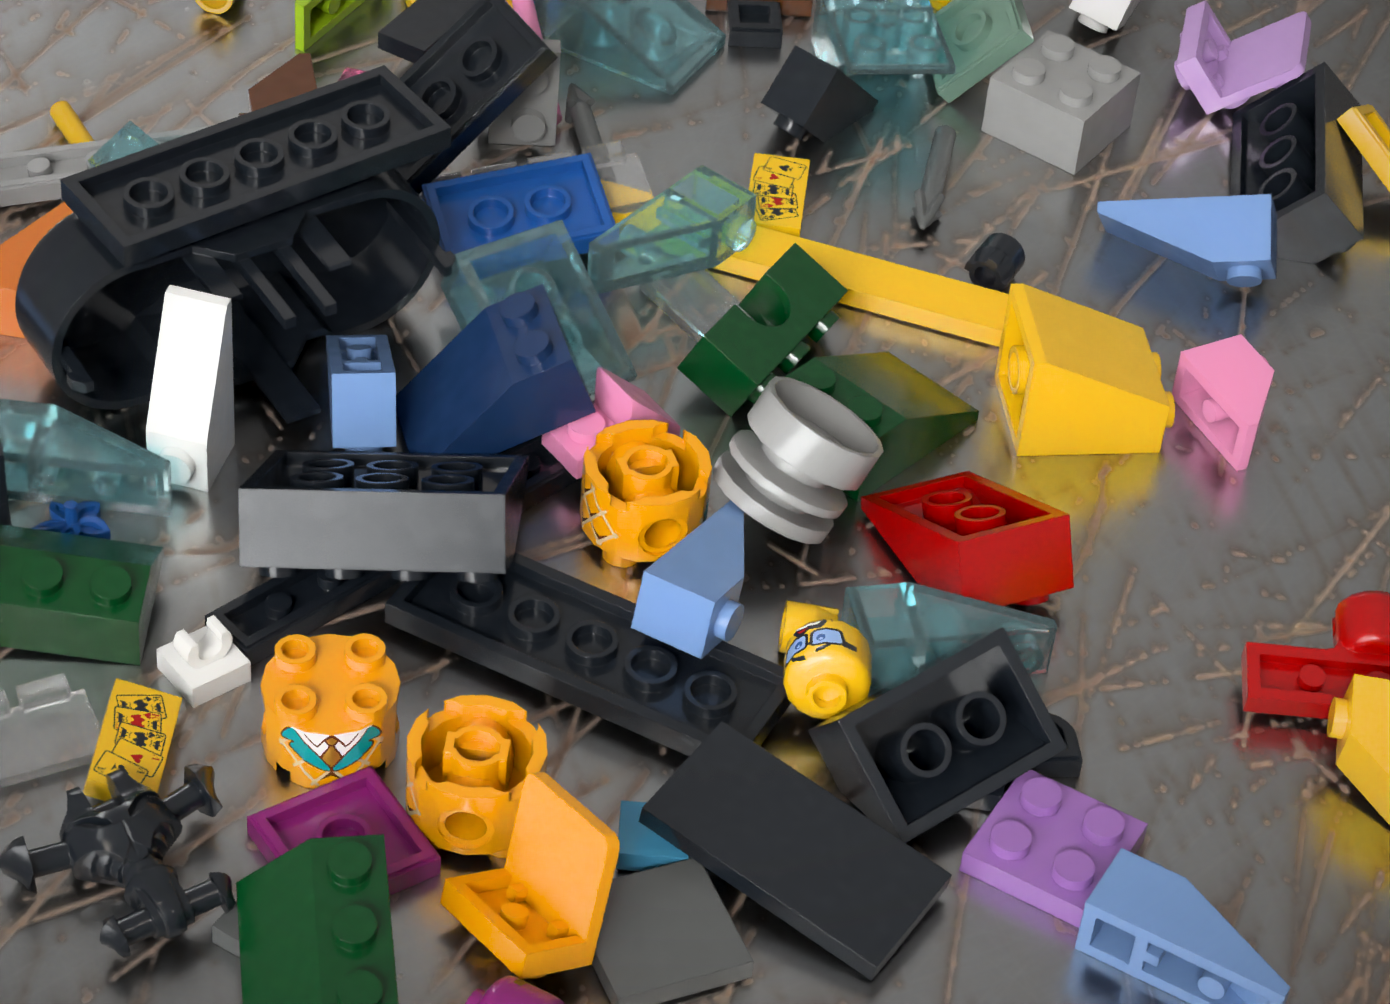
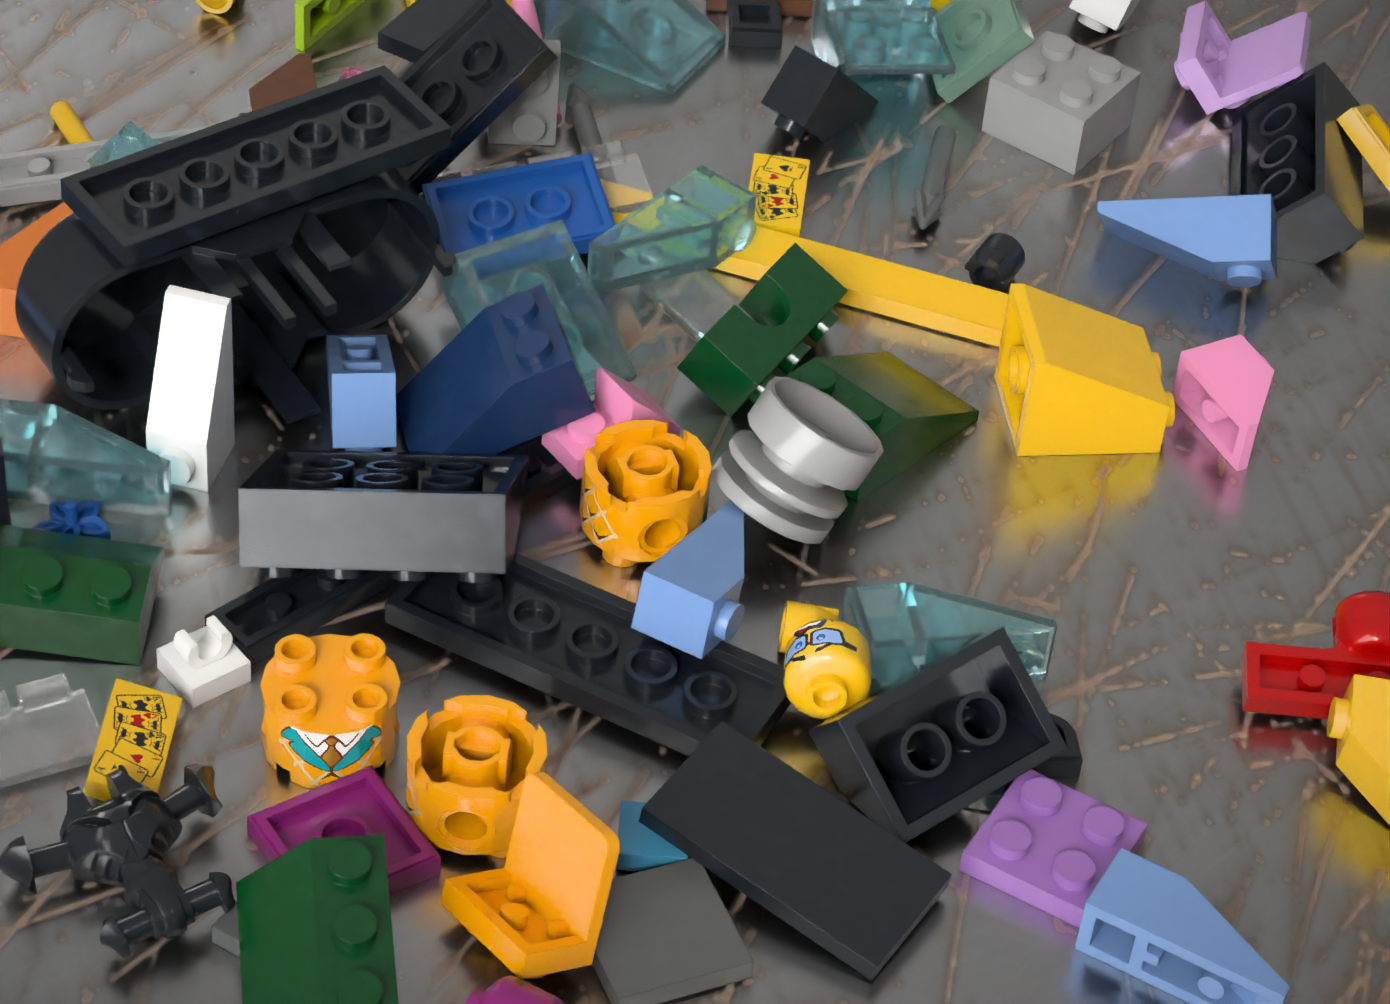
(976, 538): red slope -> none

